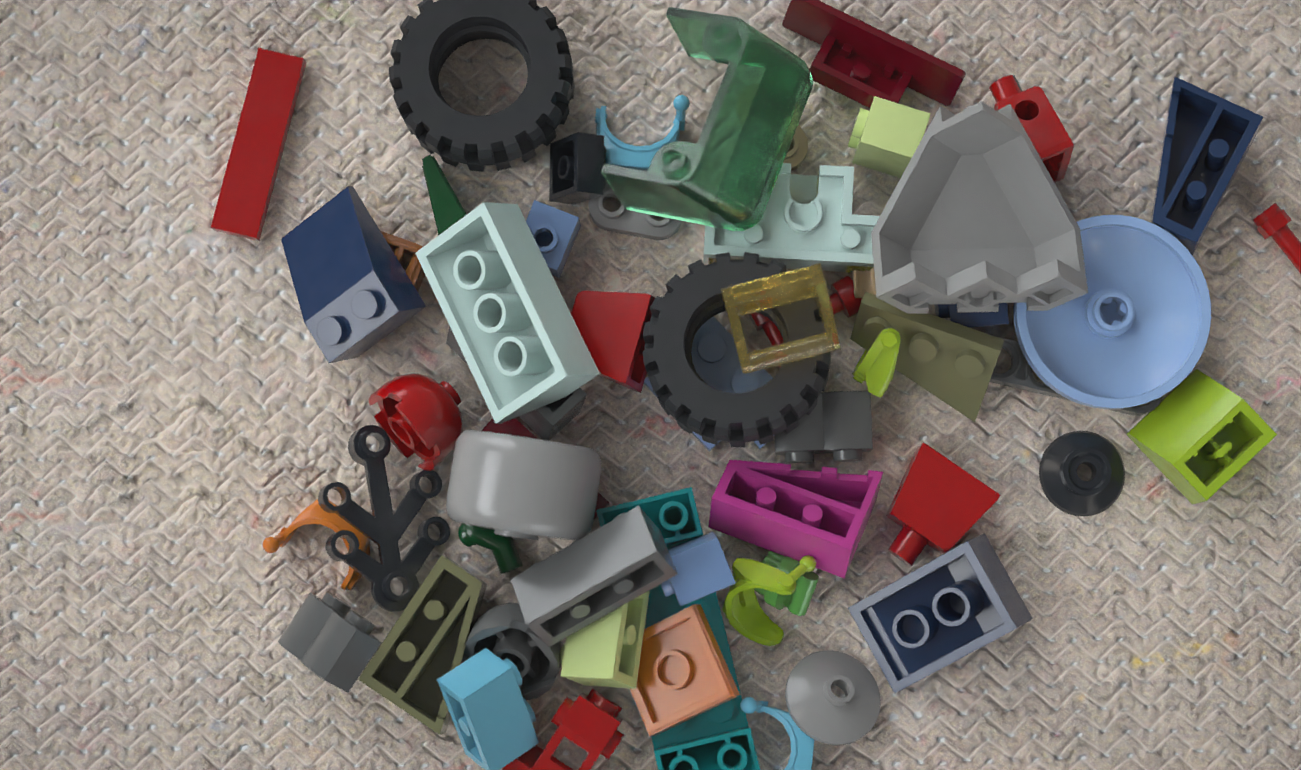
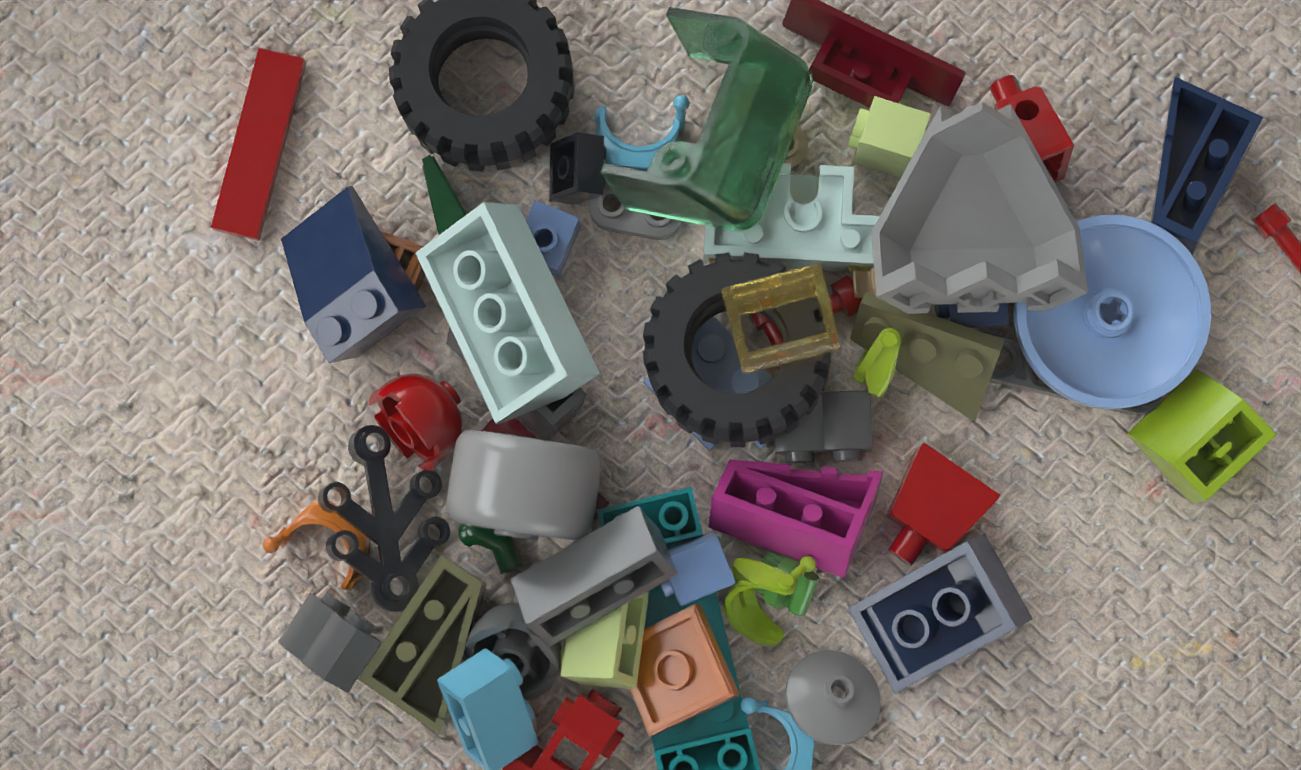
(613, 333): red torso -> none
(1060, 477): black piece -> none

